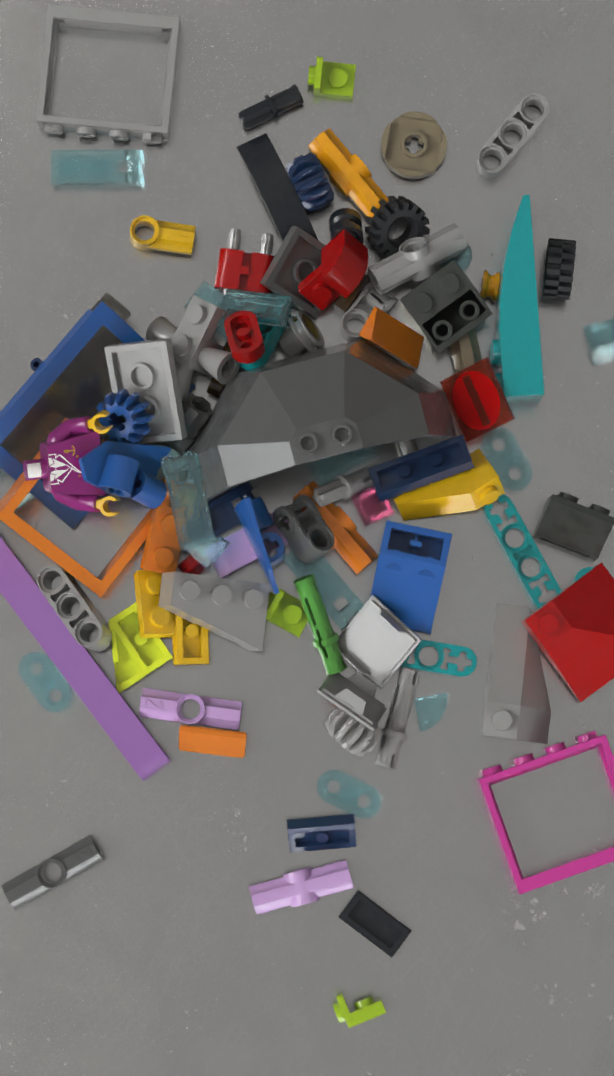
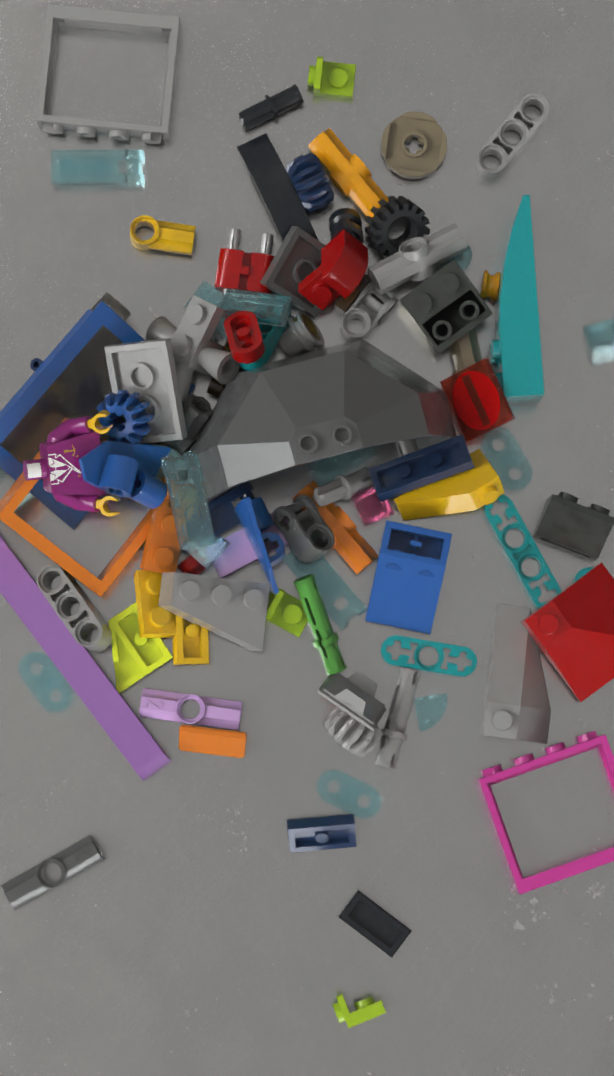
(301, 887): lavender piece -> none
(377, 642): piece -> none
(393, 337): orange slope -> none
(559, 268): black tyre -> none

